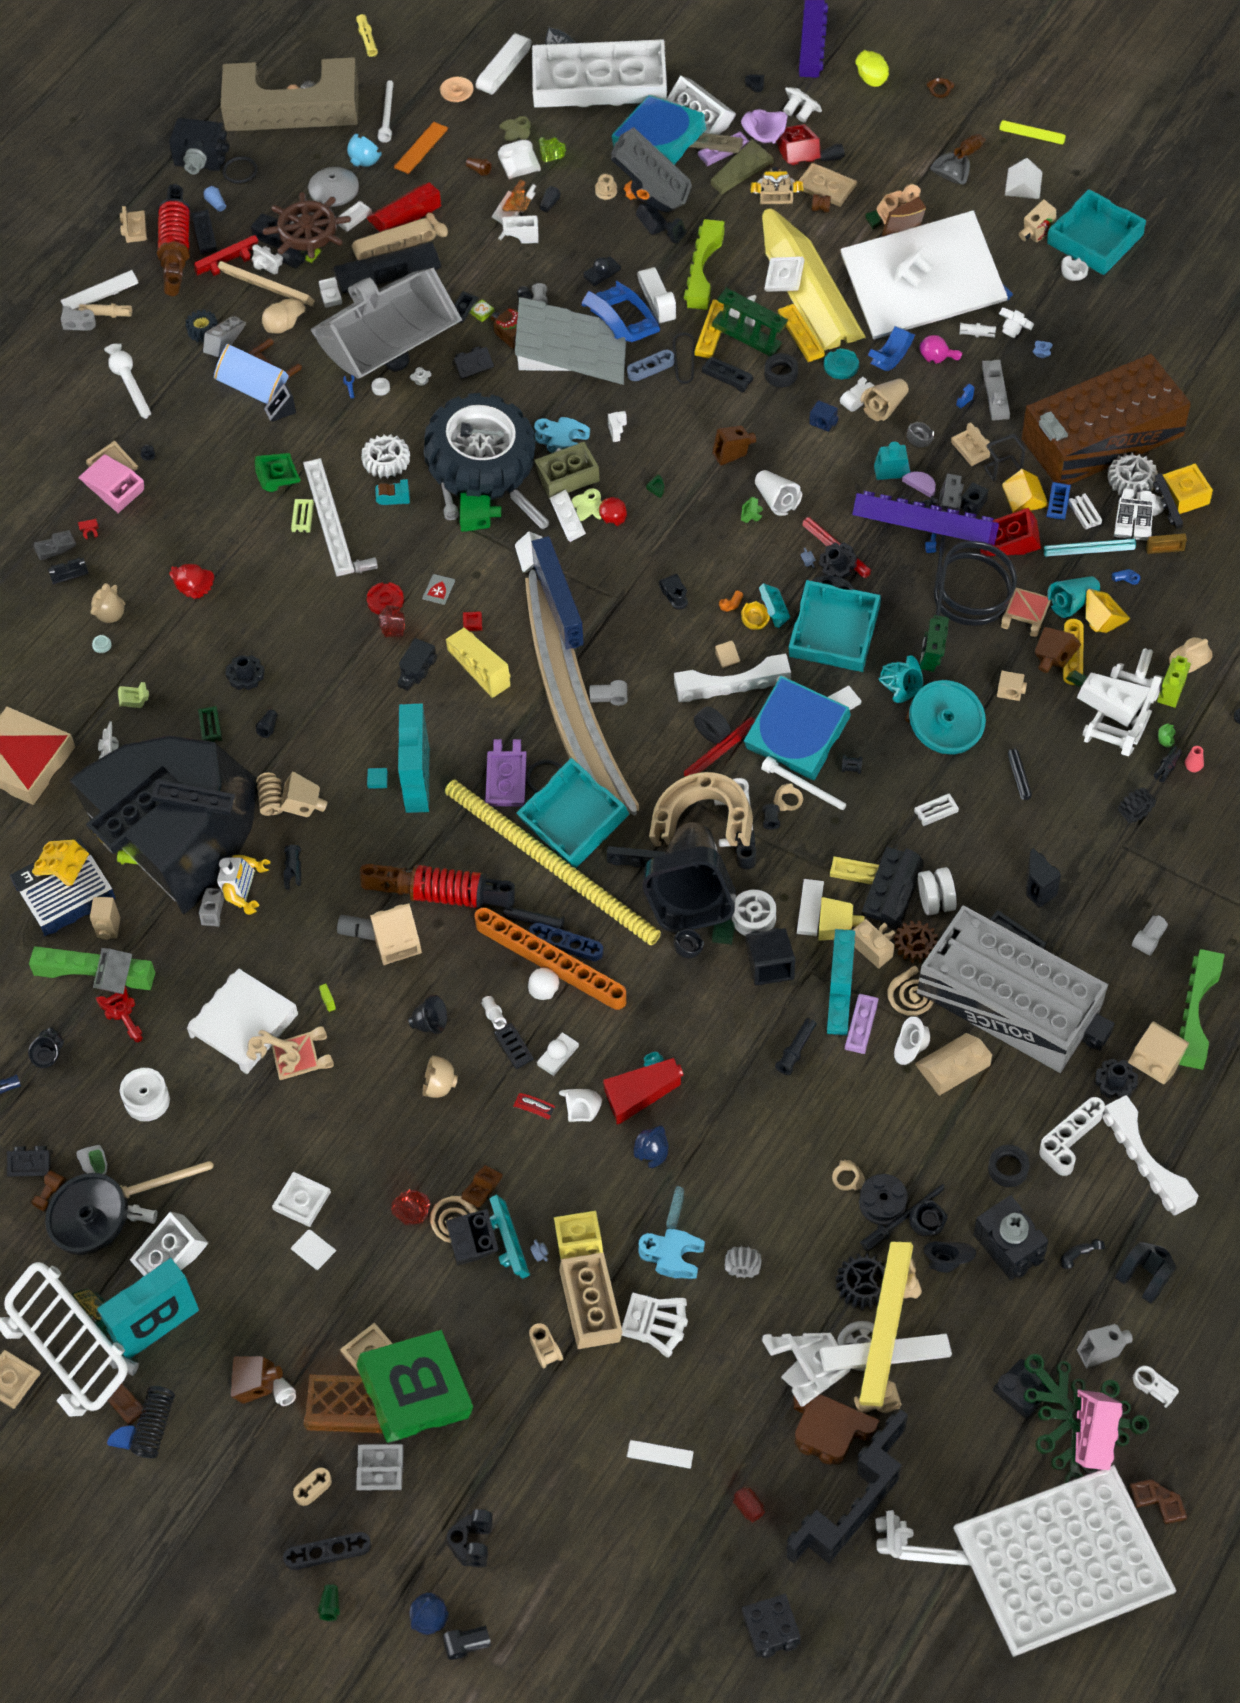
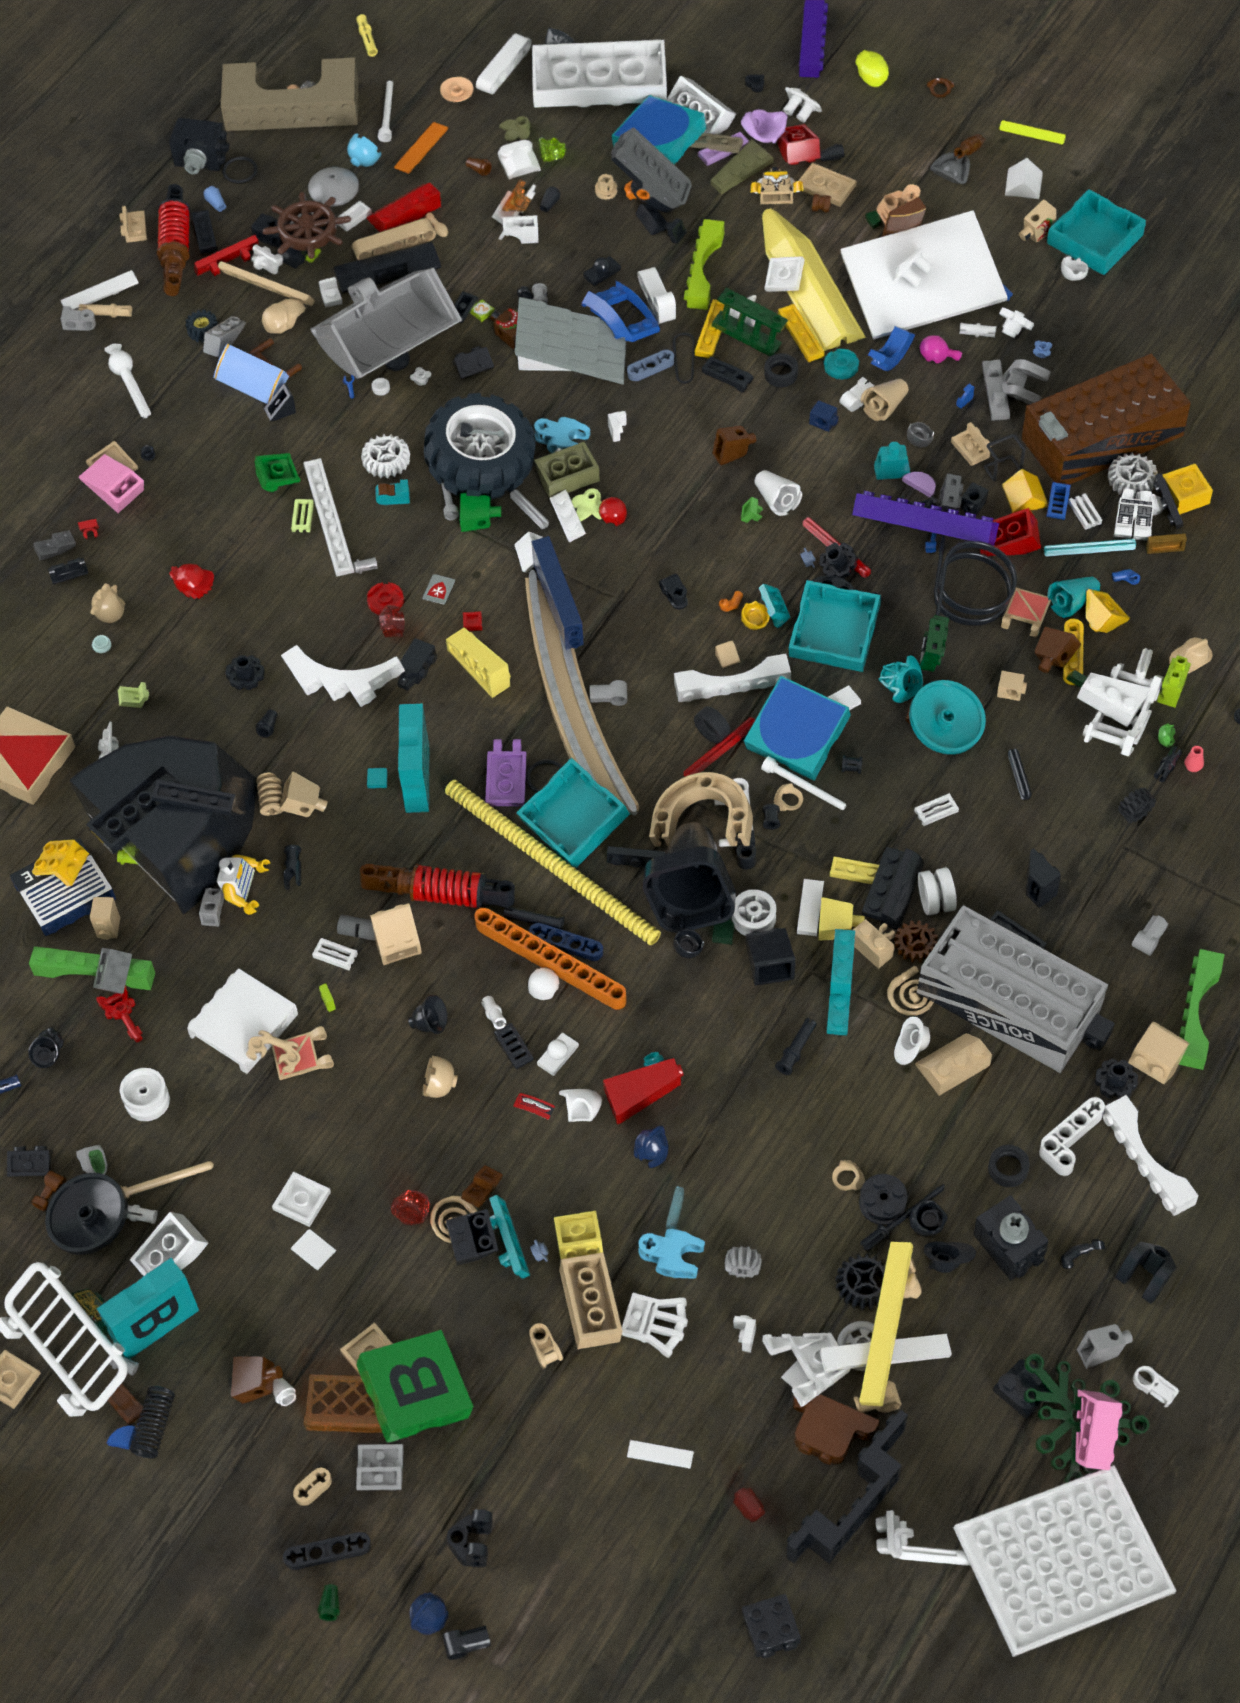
(211, 737): dark green tile -> none
(334, 961): none -> white tile
(339, 682): none -> white arch
(656, 486): dark green tile -> none
(747, 1332): none -> white bracket
(861, 1023): lavender tile -> none
(1015, 379): none -> light grey piece
(1169, 1502): reddish brown tile -> none

